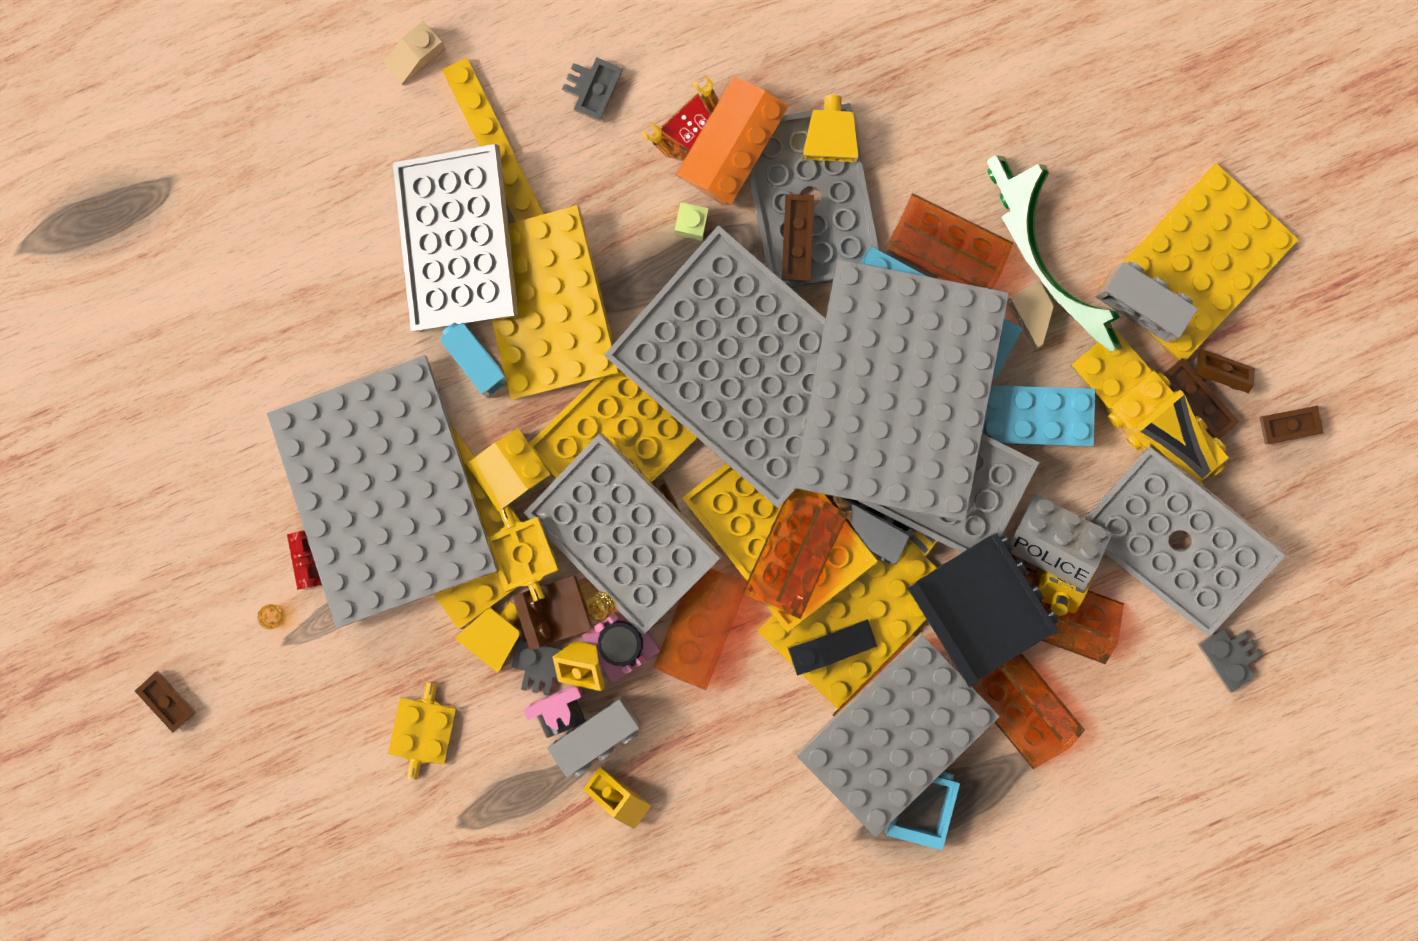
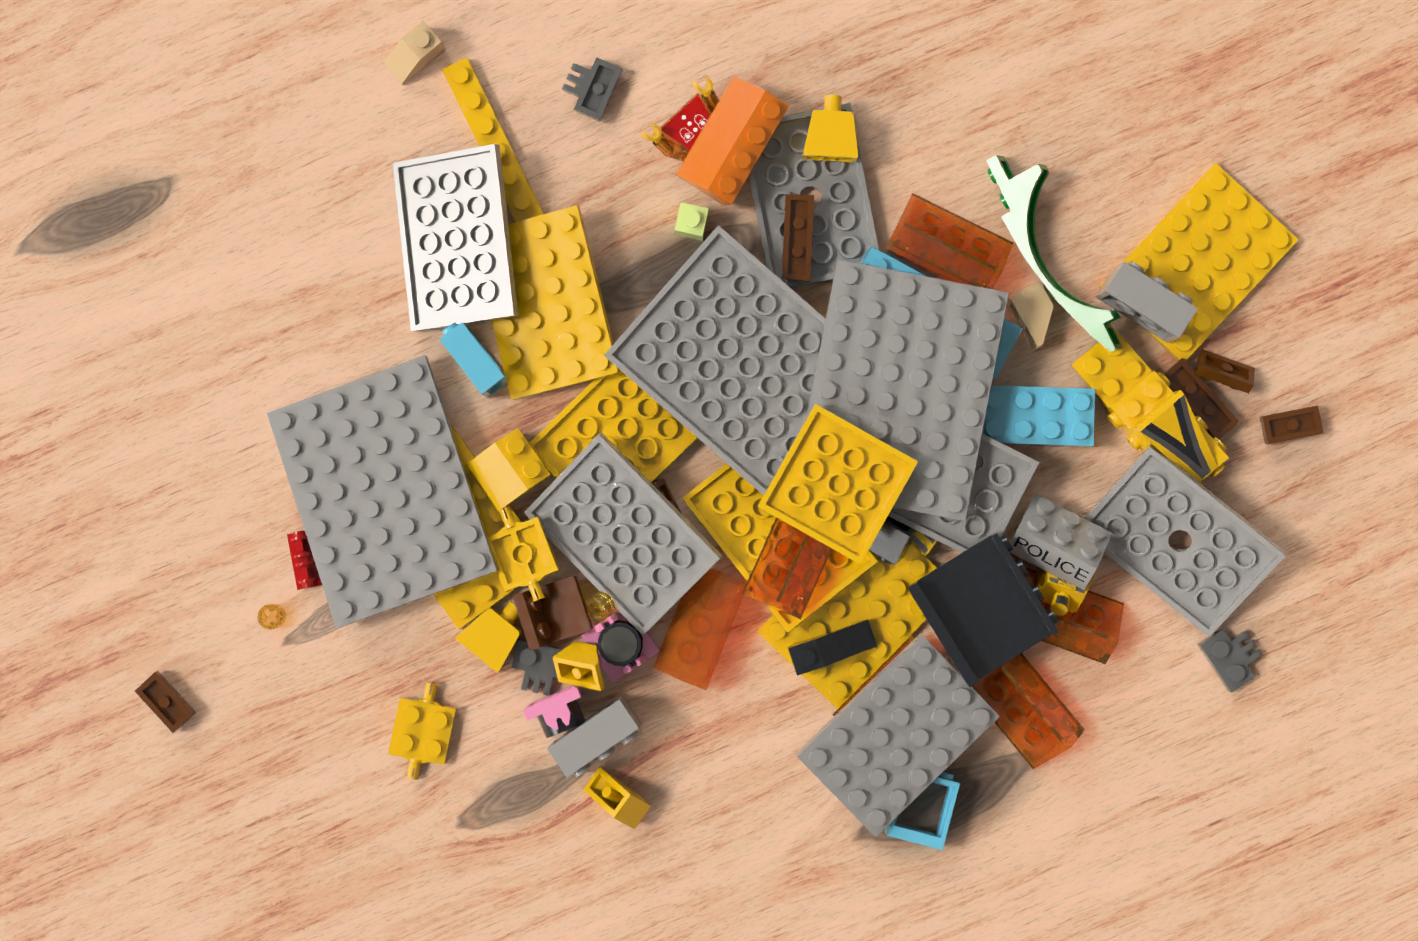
(837, 484): none -> yellow plate

